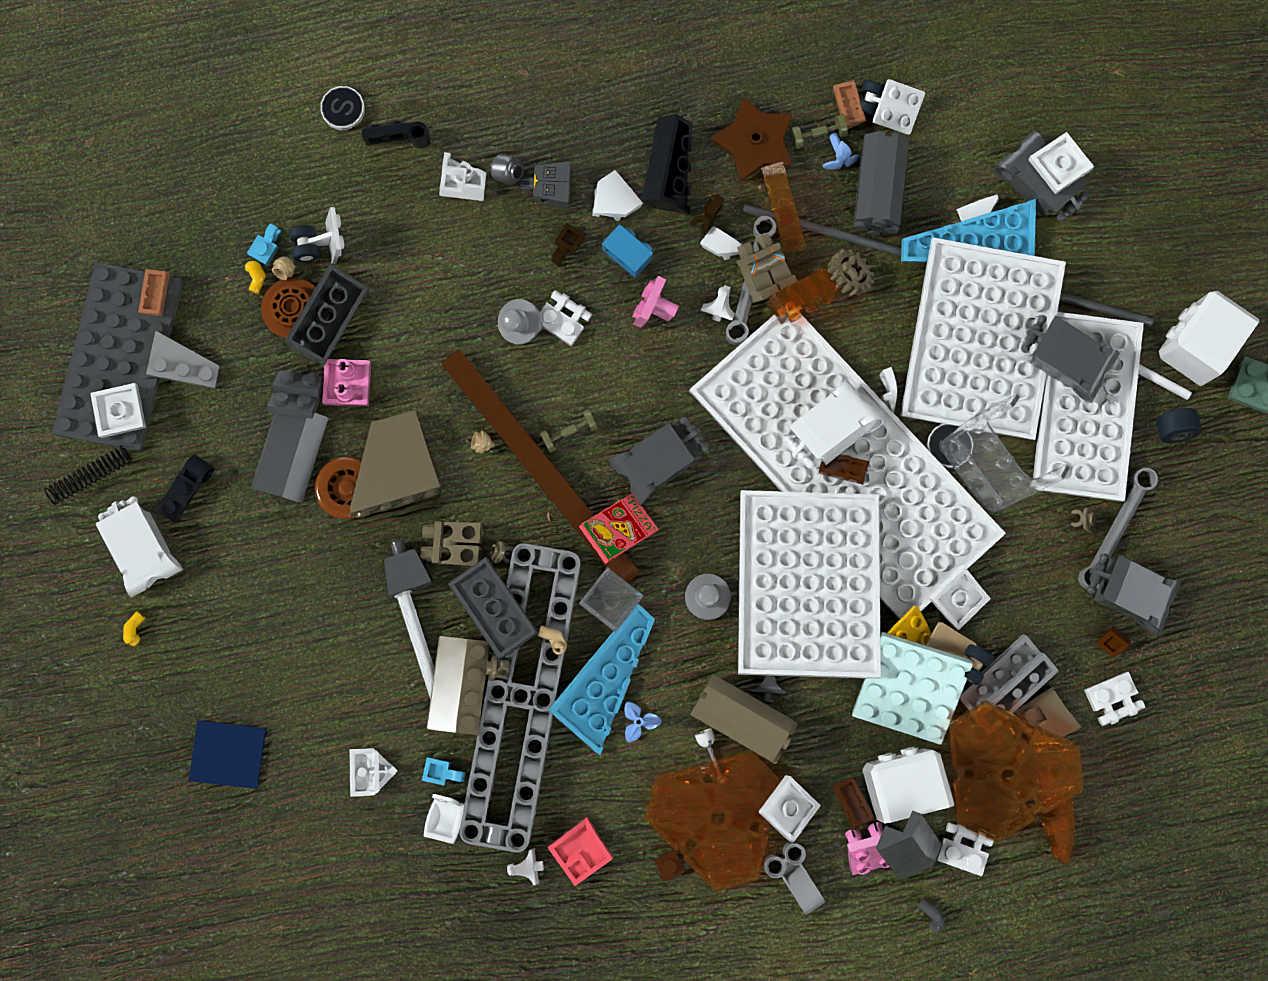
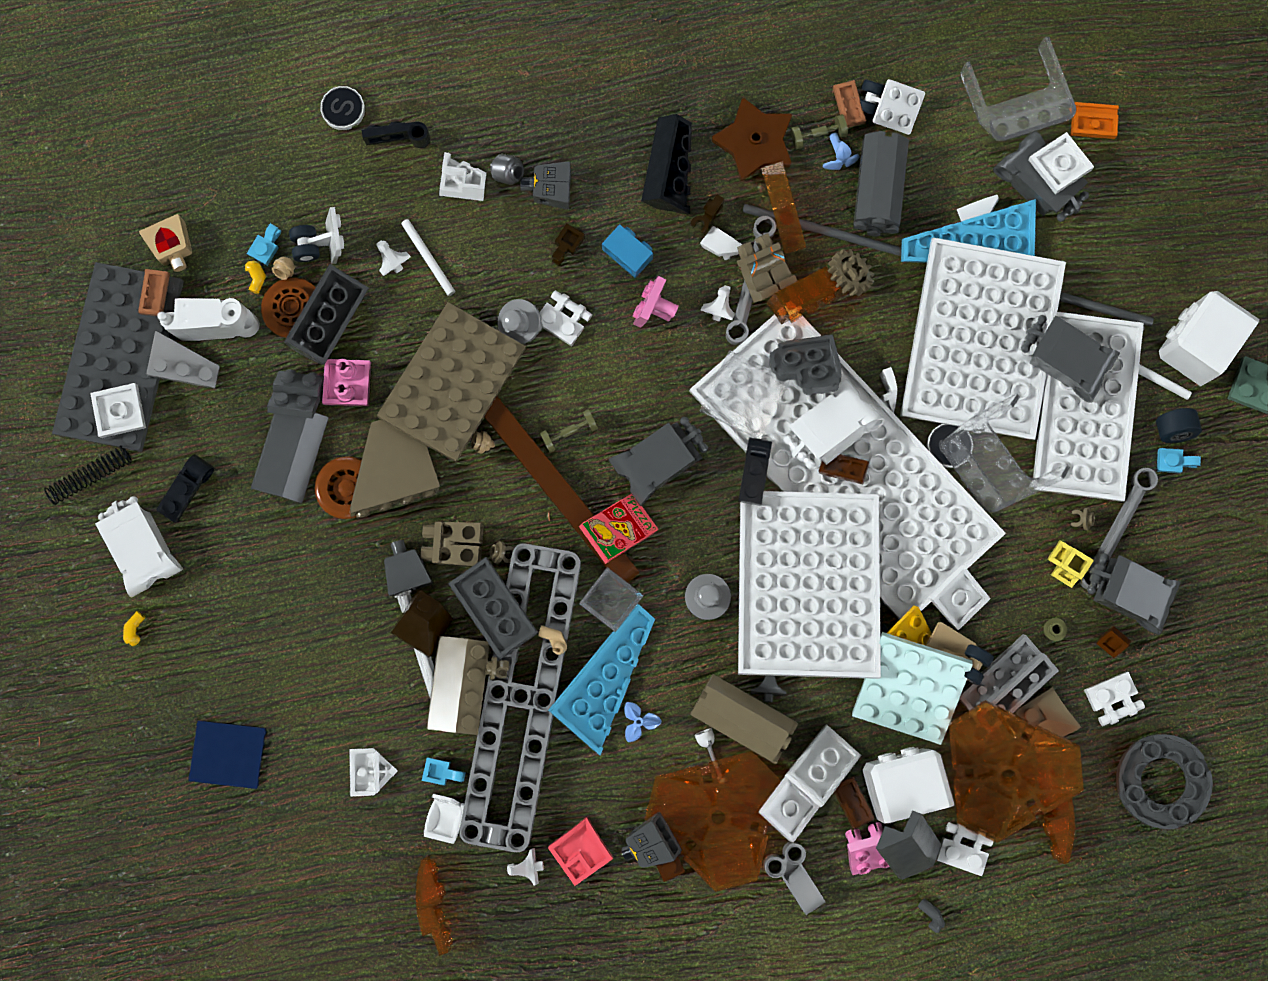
(169, 241): none -> tan torso
(209, 319): none -> white piece
(391, 258): none -> white piece
(422, 623): none -> dark brown slope
(428, 257): none -> white bar
(428, 895): none -> clear orange slope
(451, 382): none -> dark tan plate
(614, 197): white slope -> none
(651, 843): none -> dark grey torso
(744, 395): none -> clear plate
(755, 471): none -> black plate
(809, 362): none -> dark grey plate
(823, 765): none -> white tile
(1028, 111): none -> clear windscreen
(1049, 632): none -> olive plate
(1070, 563): none -> light yellow brick
(1095, 120): none -> orange plate
(1173, 460): none -> medium azure plate
(1197, 777): none -> dark grey plate

